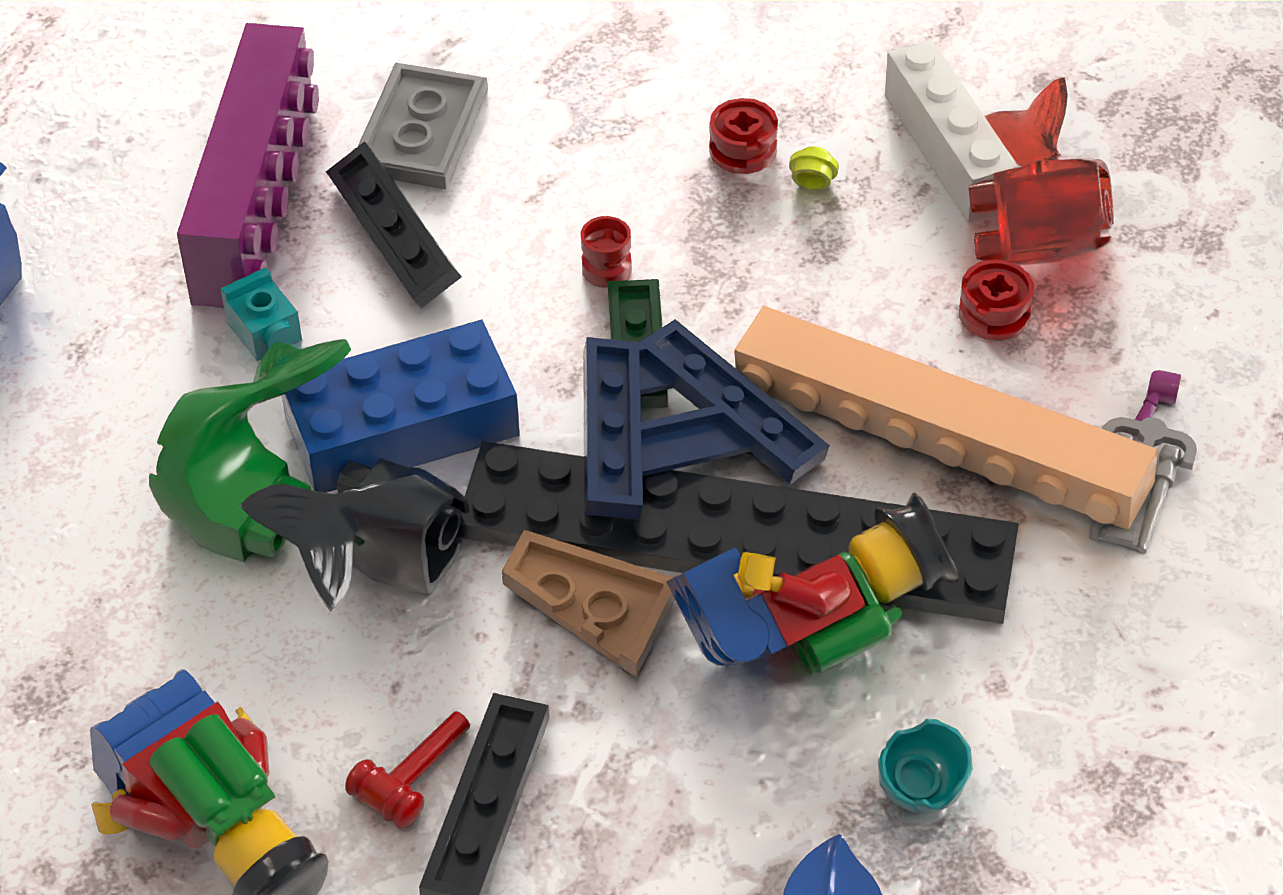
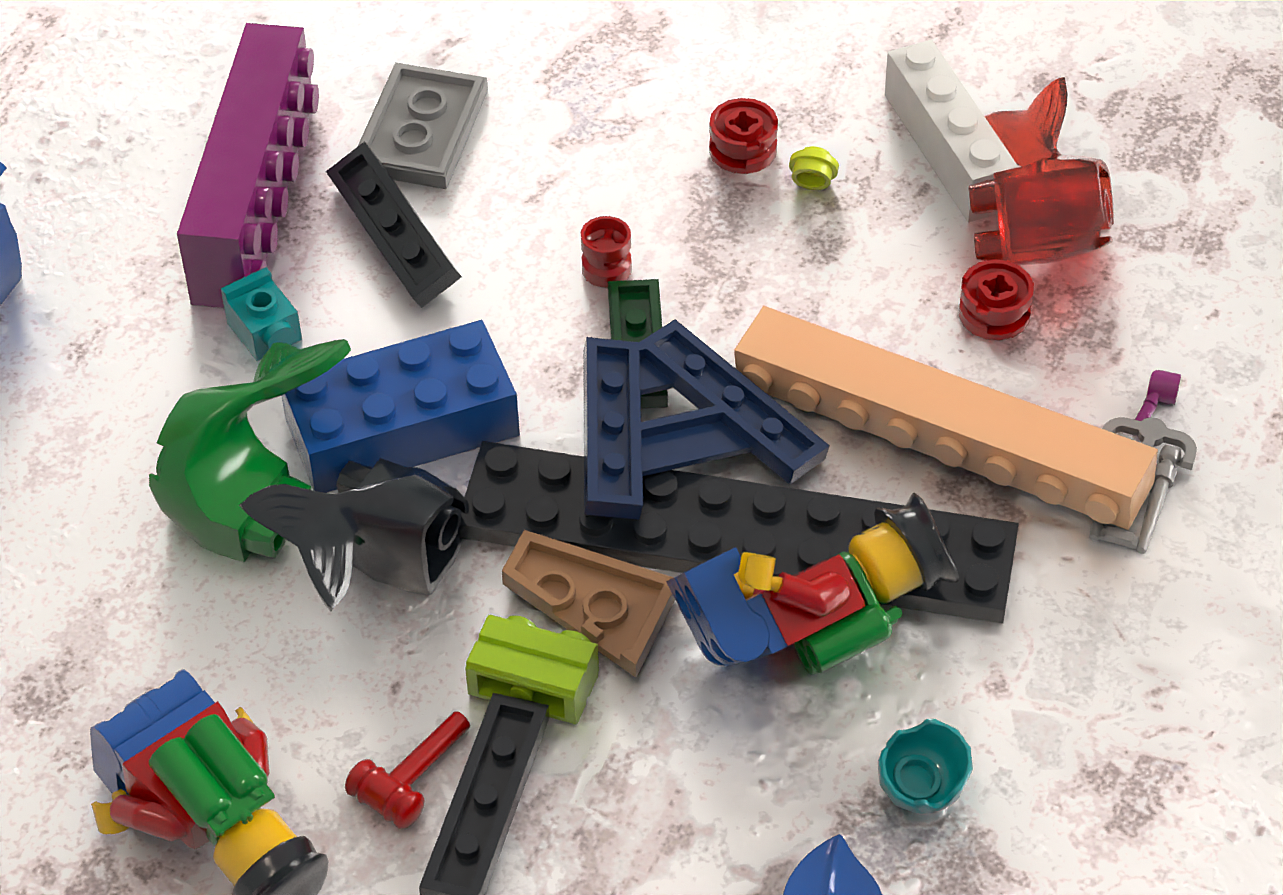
(533, 665): none -> lime brick

